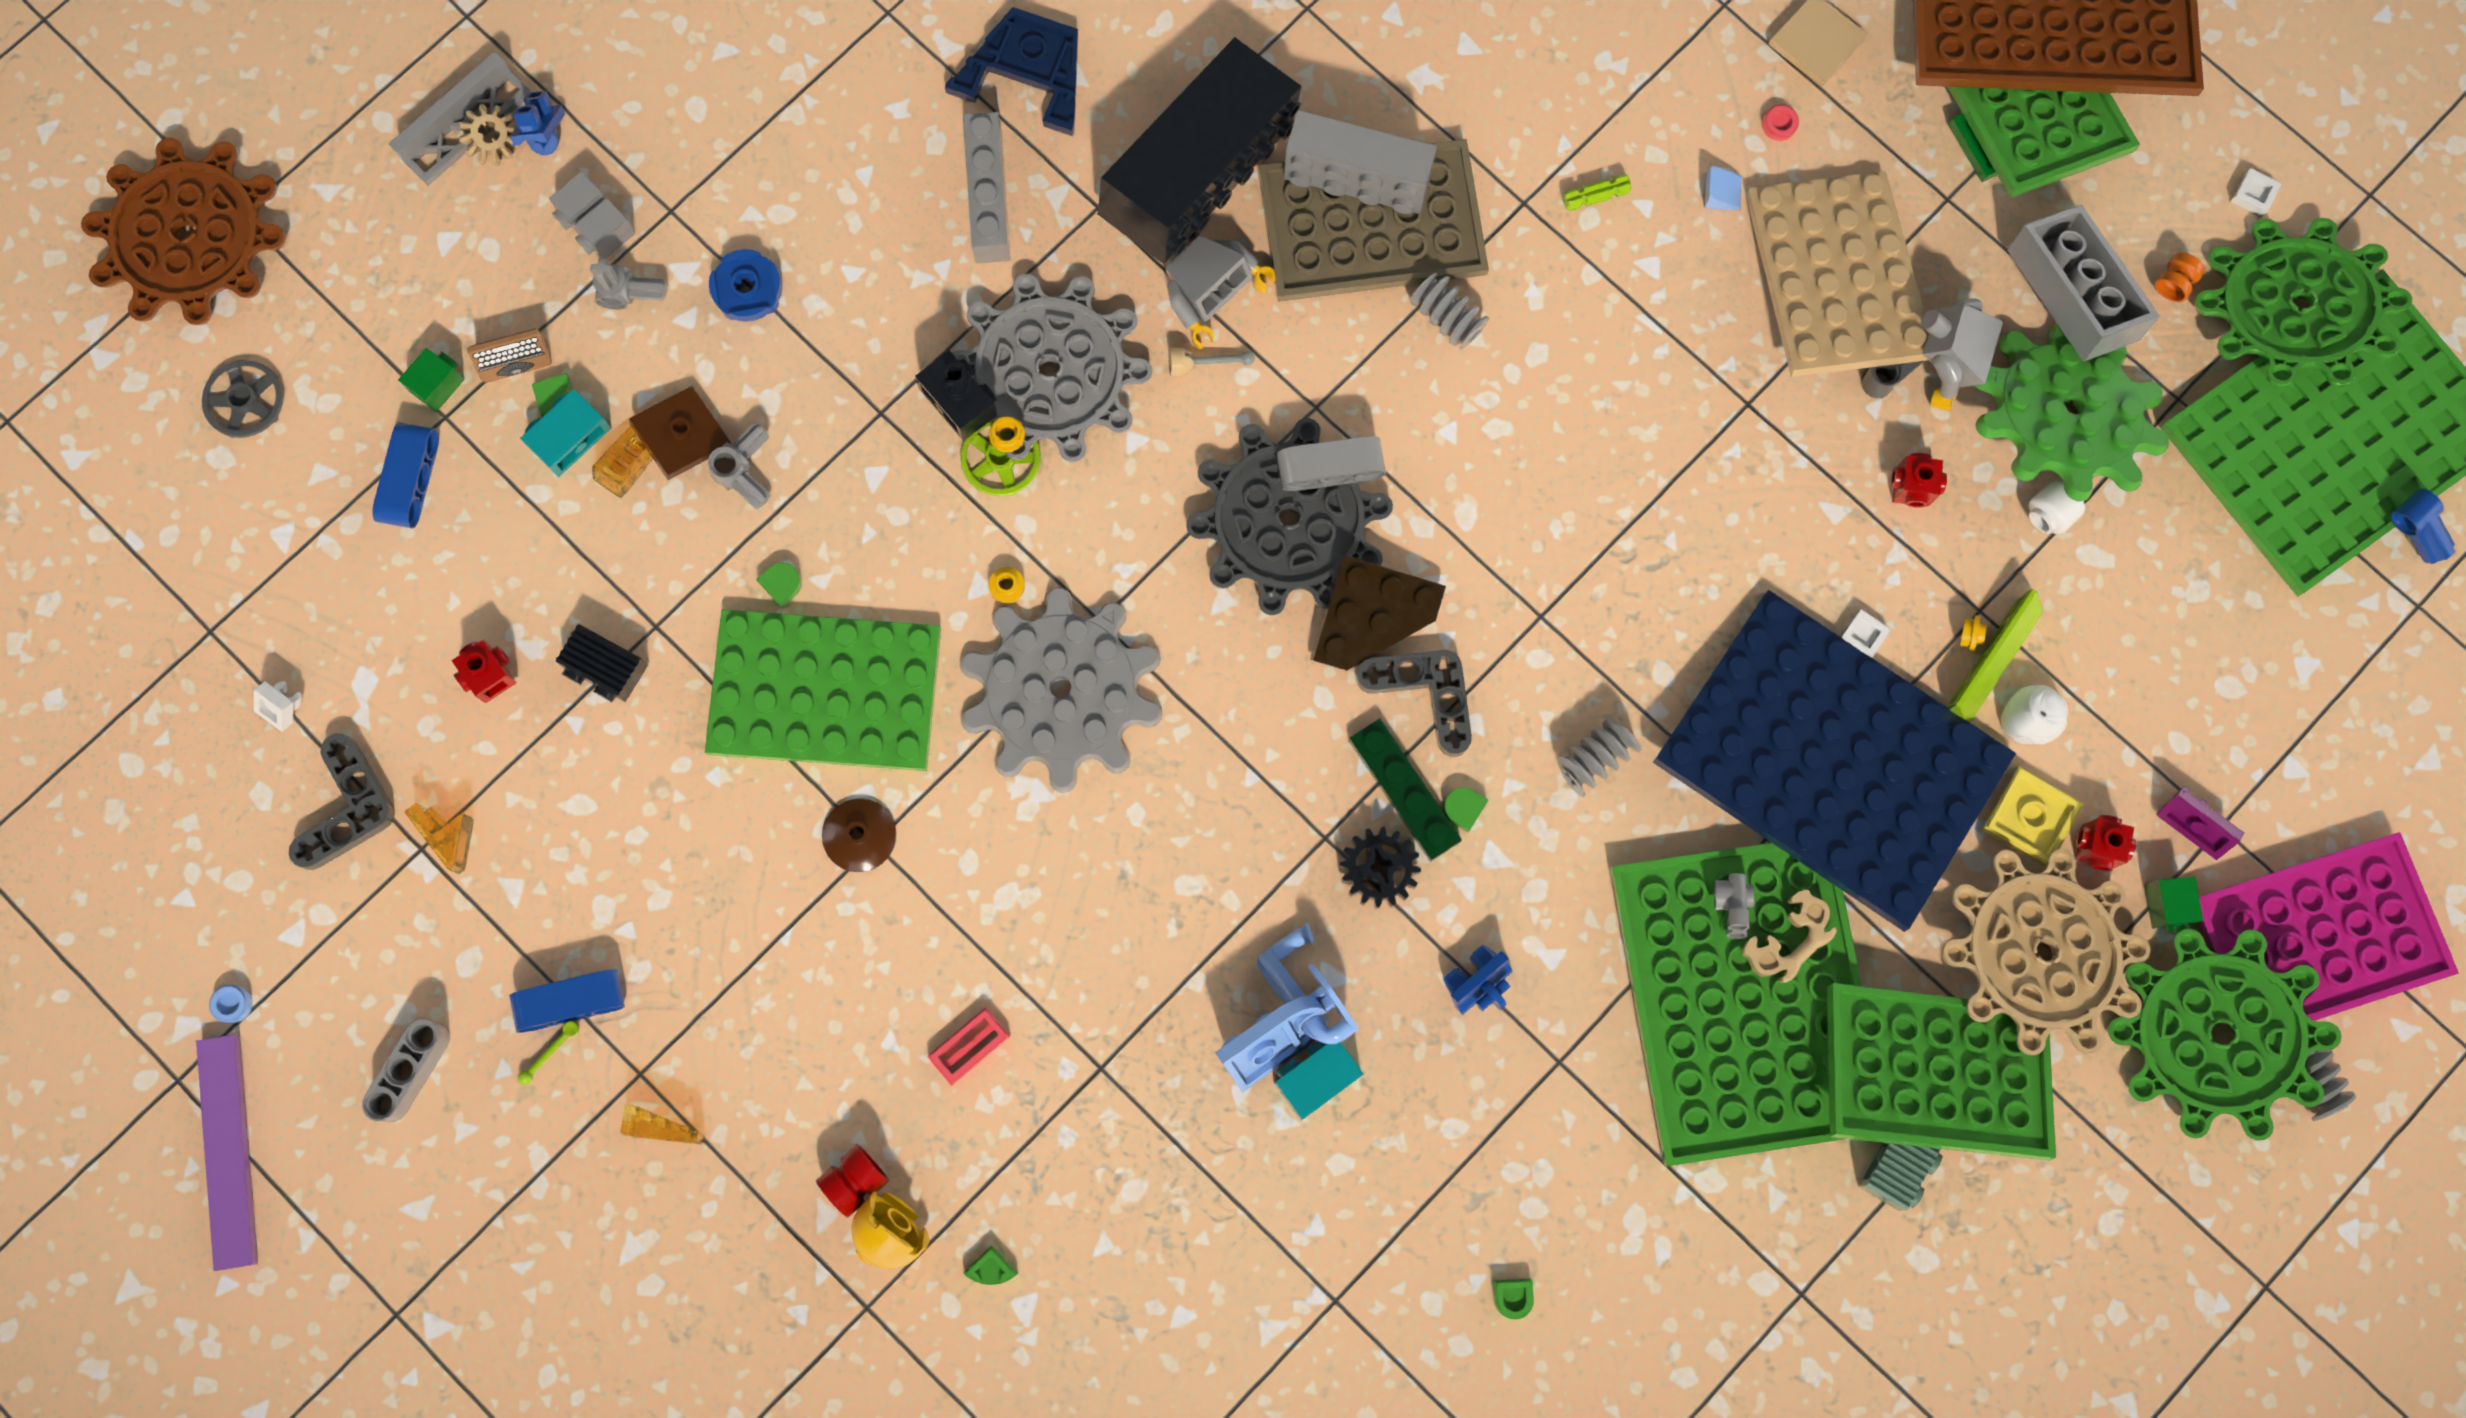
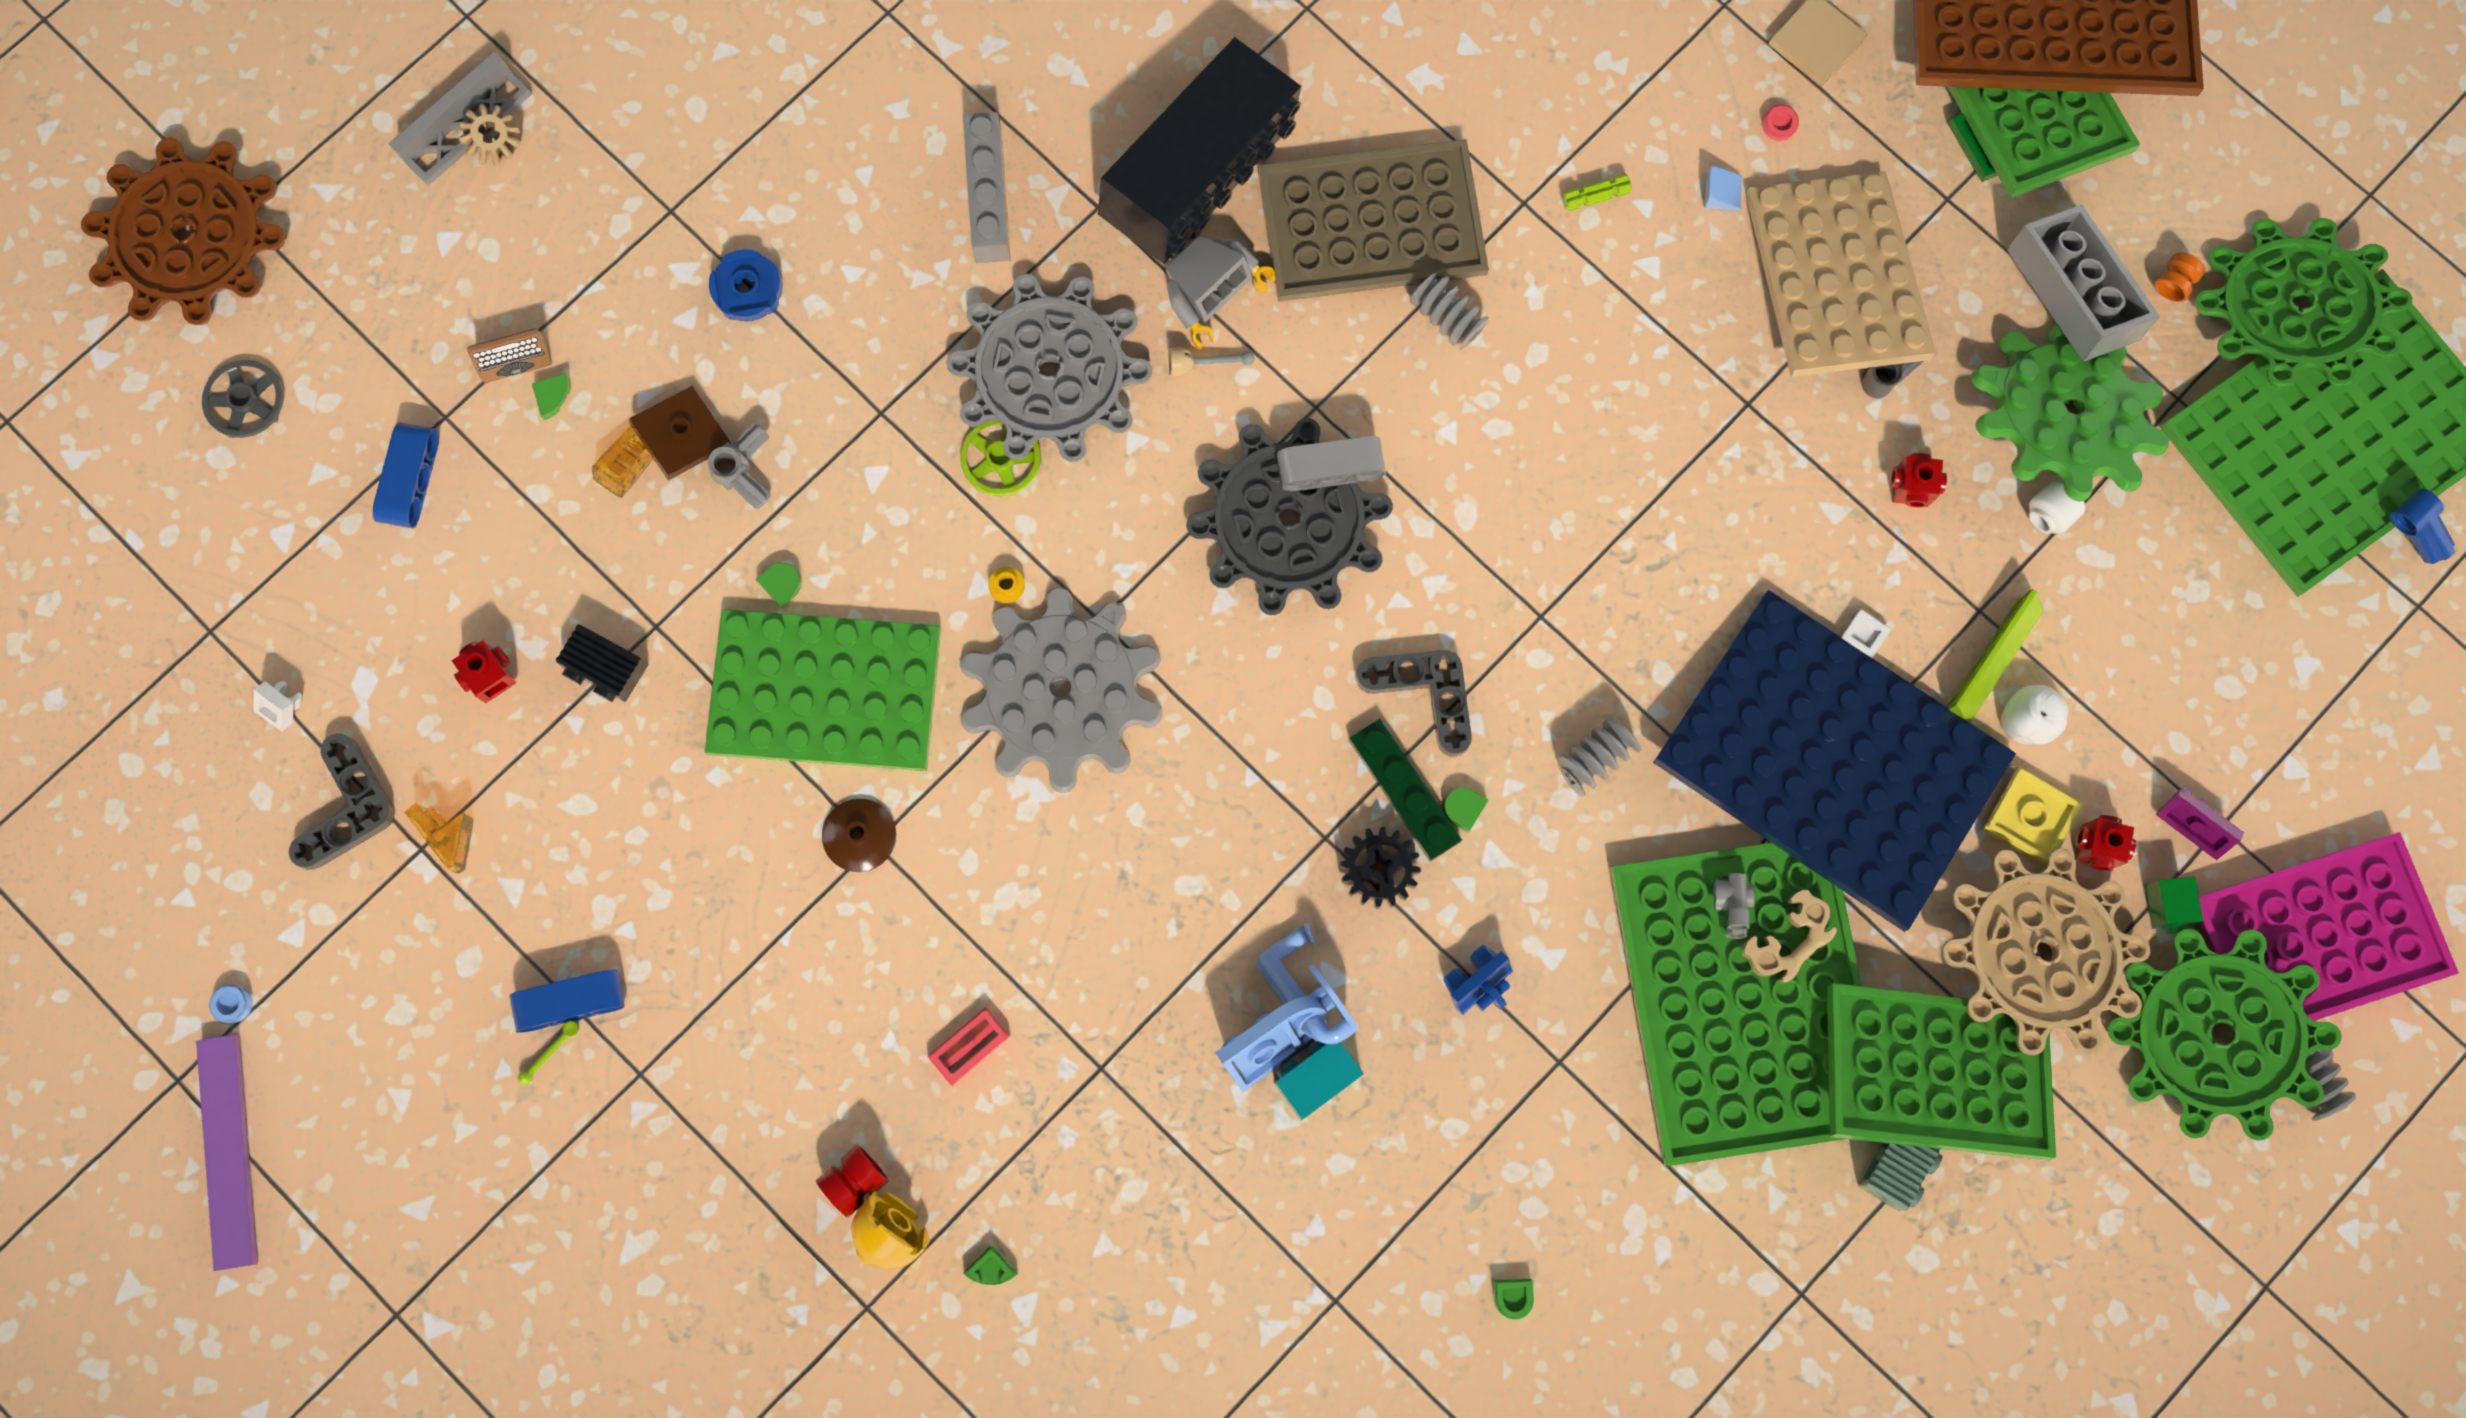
(389, 1079): light grey beam -> none
(432, 378): green brick -> none
(537, 123): blue hips -> none
(565, 432): teal brick -> none
(595, 219): light grey piece -> none
(618, 287): light grey axle -> none
(649, 1125): clear yellow slope -> none
(957, 394): black brick -> none
(1006, 424): yellow plate -> none
(1032, 53): dark blue wing -> none
(1358, 162): light grey brick -> none
(1372, 611): dark brown plate -> none
(1959, 347): light grey torso -> none
(1973, 633): yellow plate -> none
(2256, 192): white tile -> none

